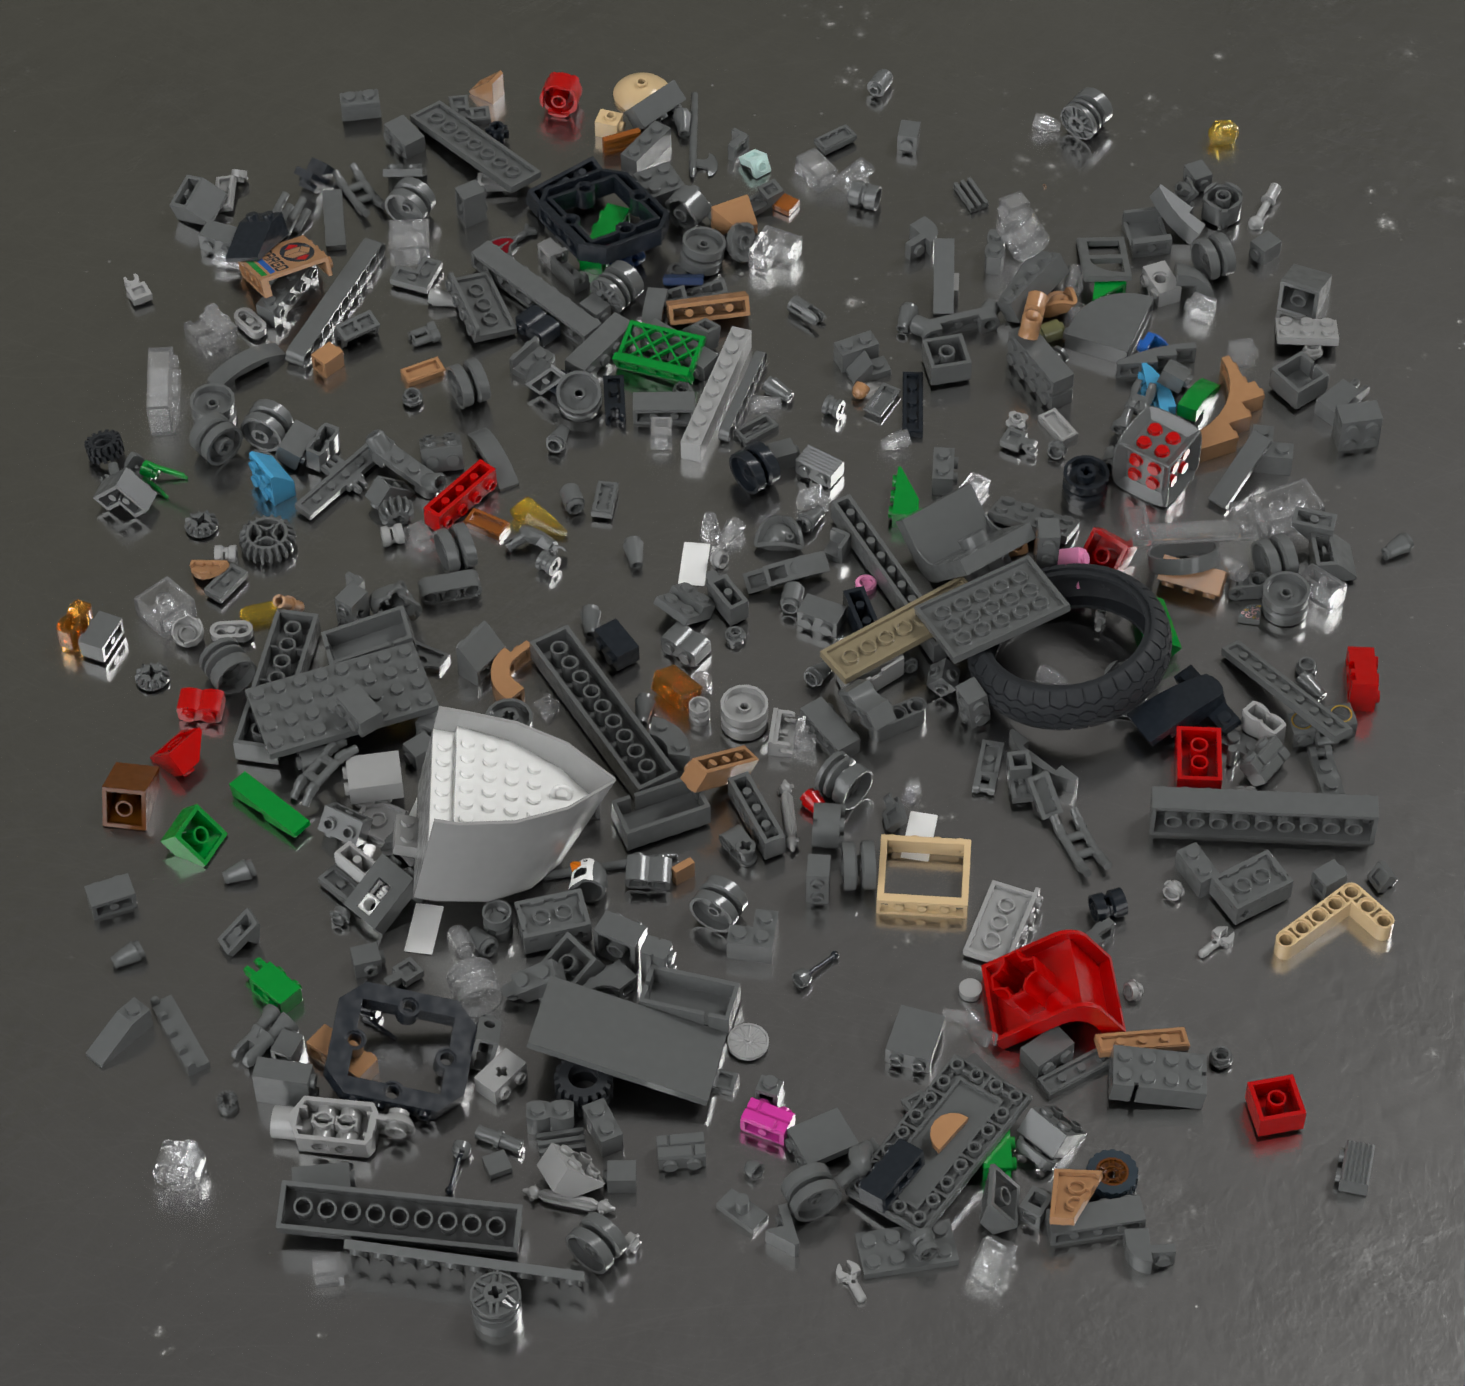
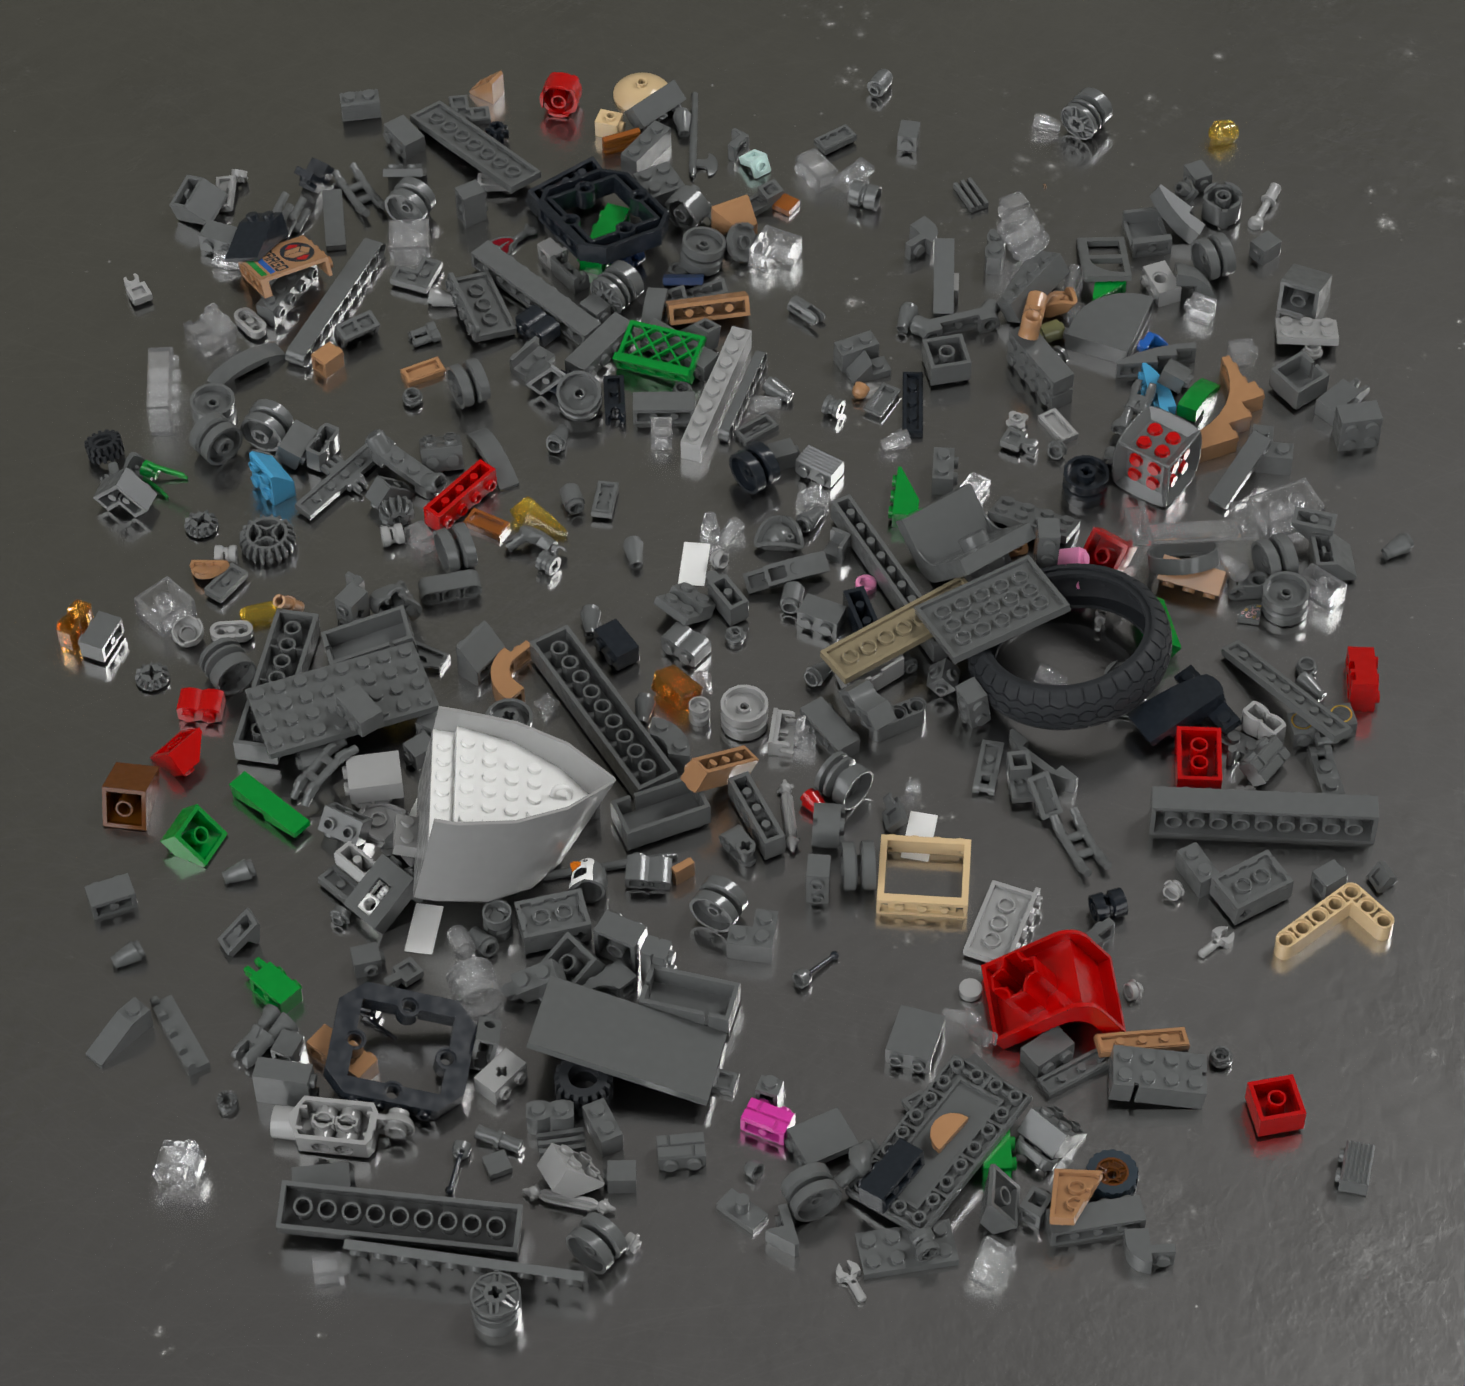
(748, 1041): light grey wheel -> none

